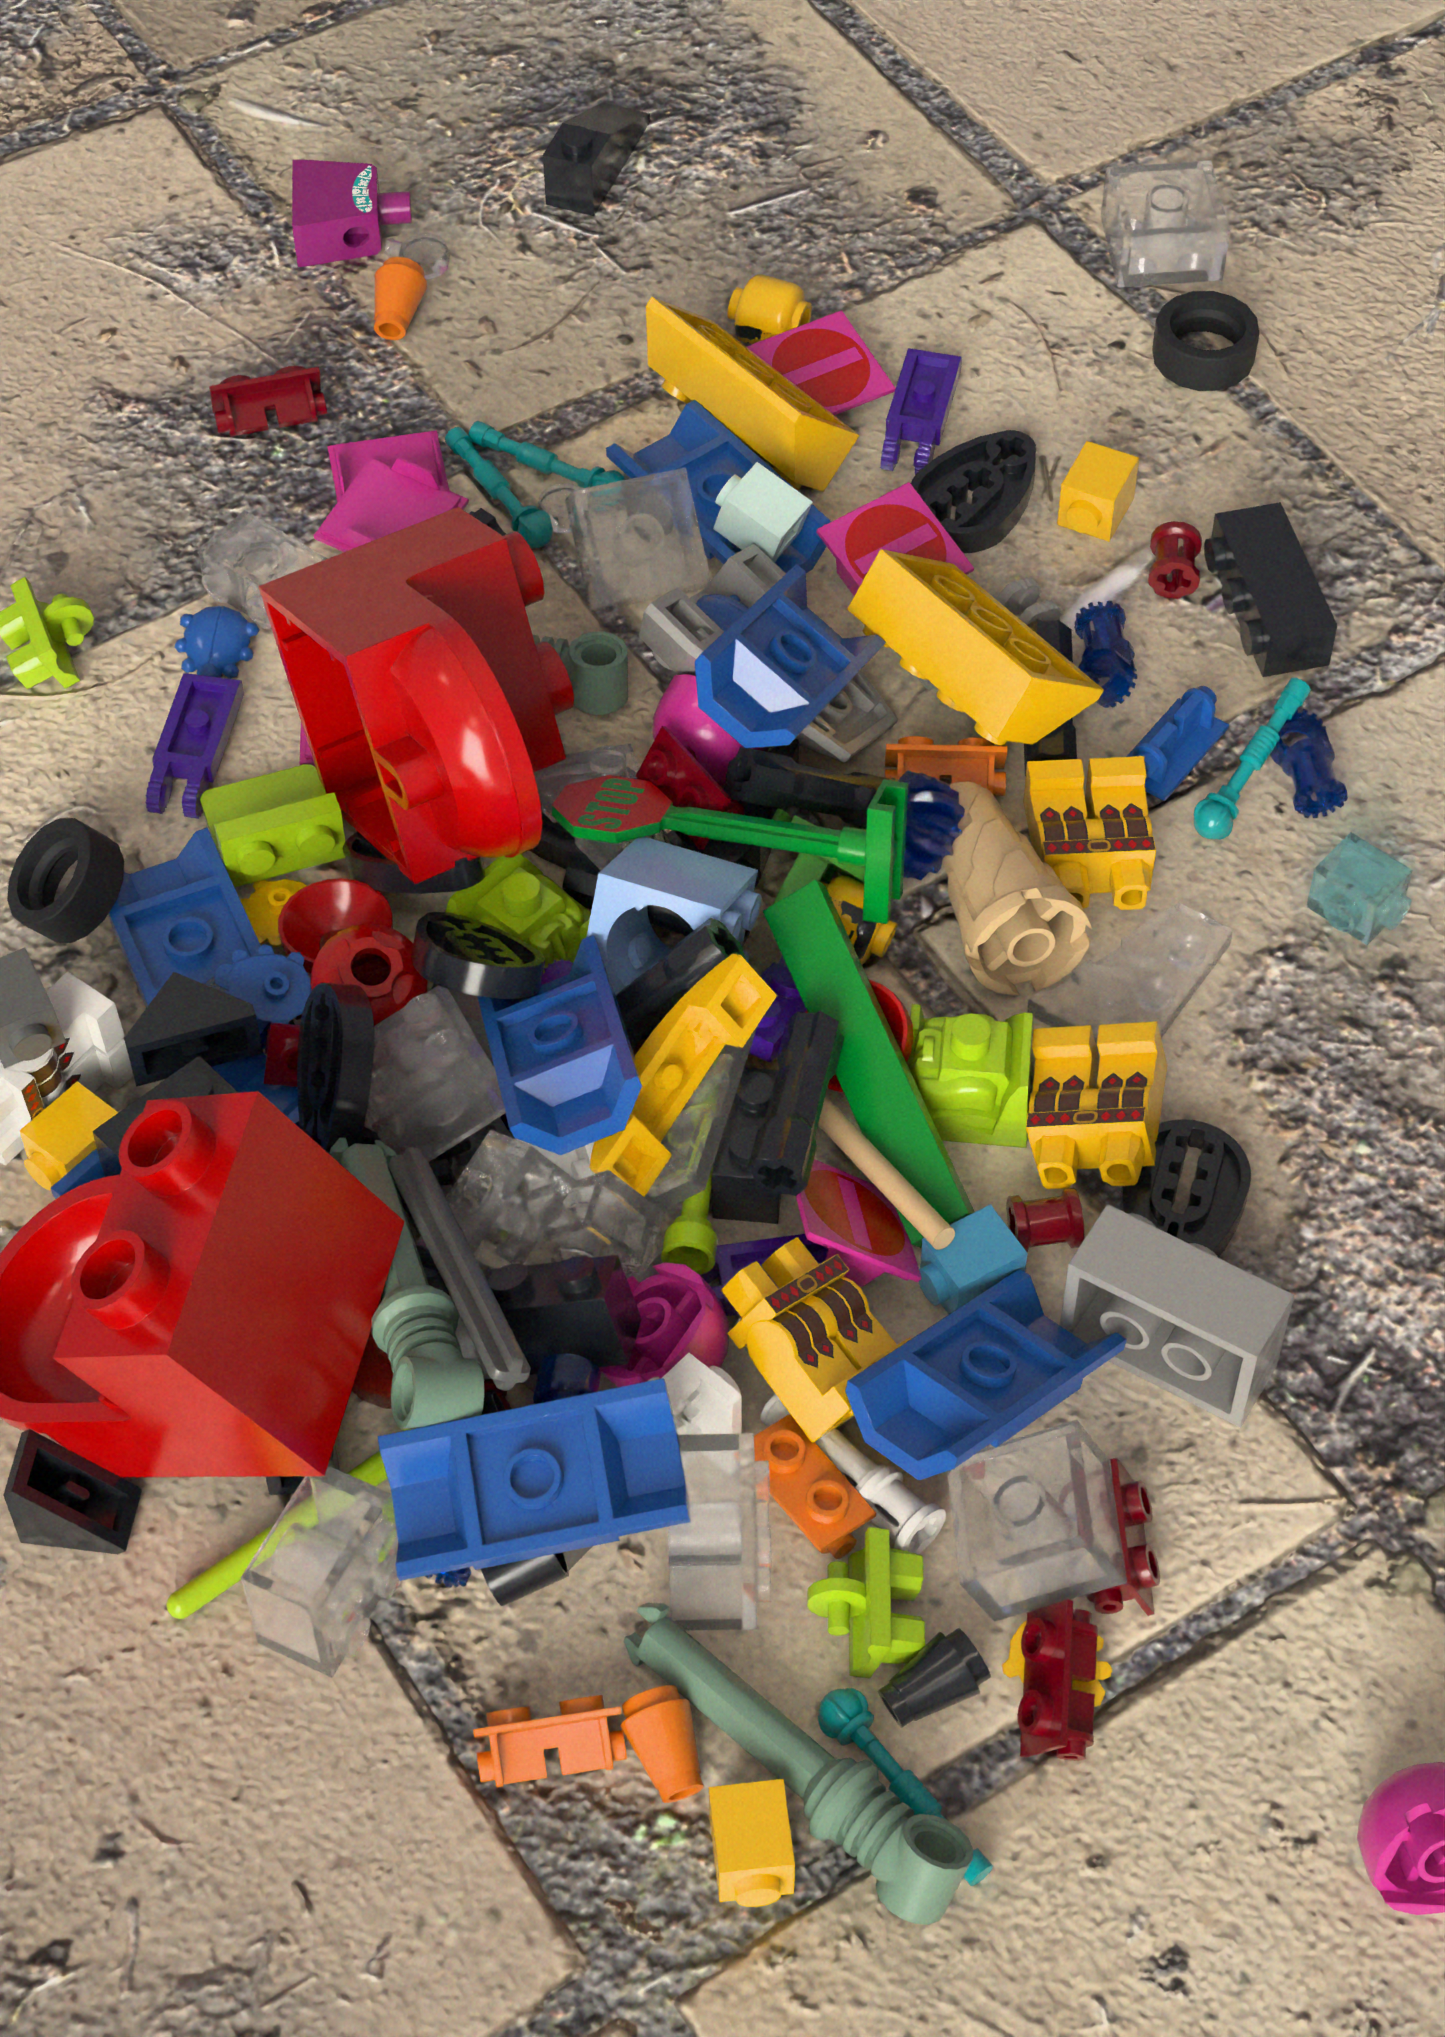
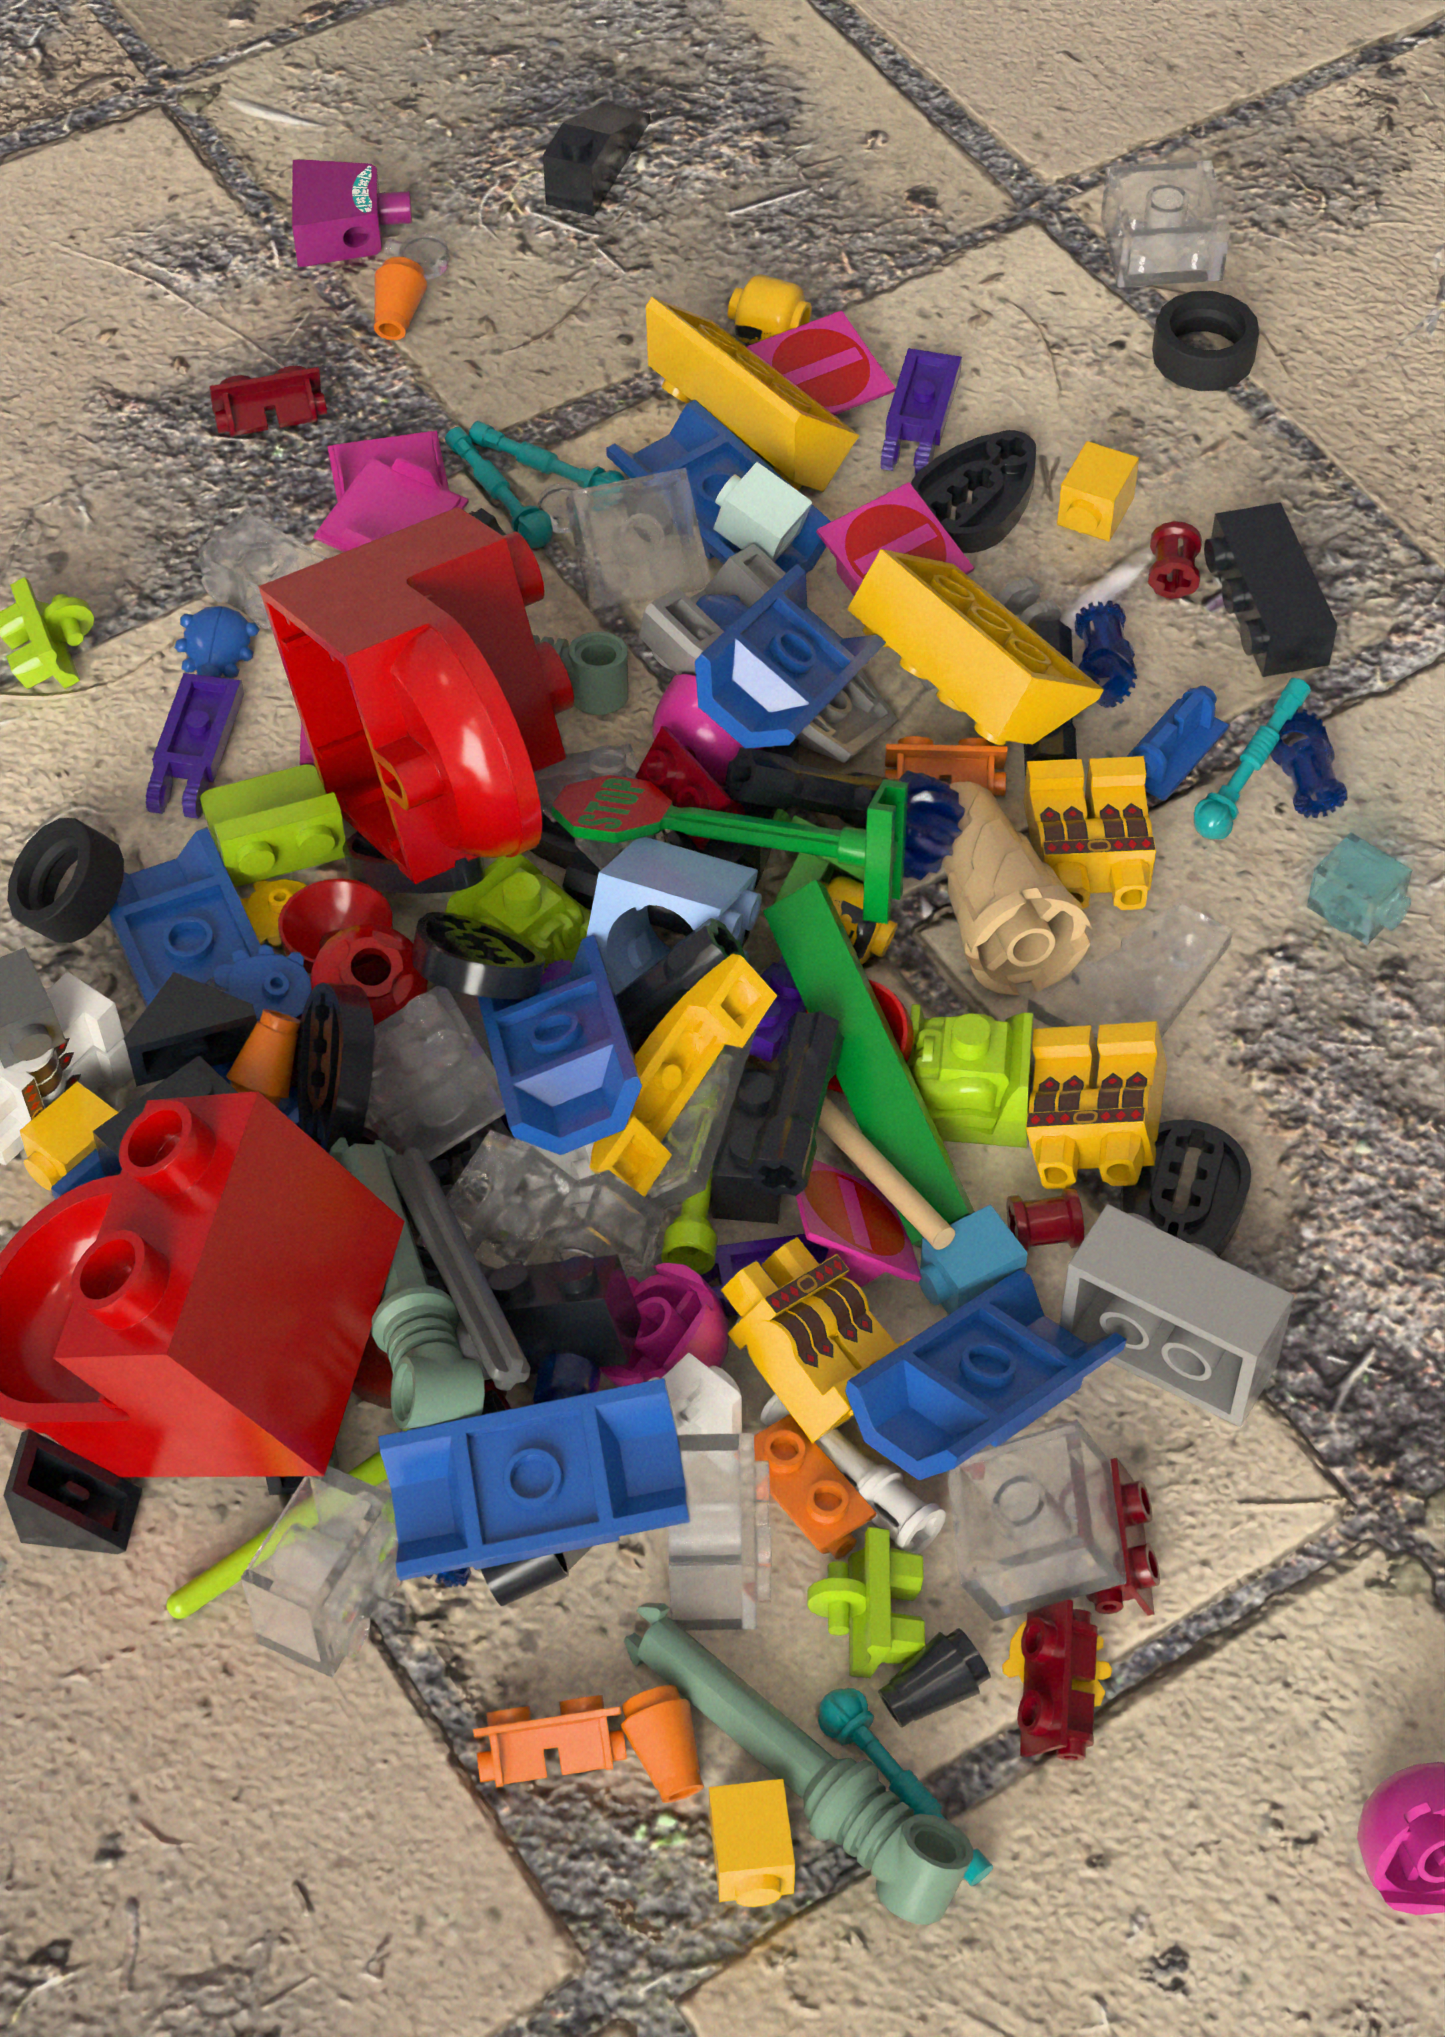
(267, 1057): none -> orange cone

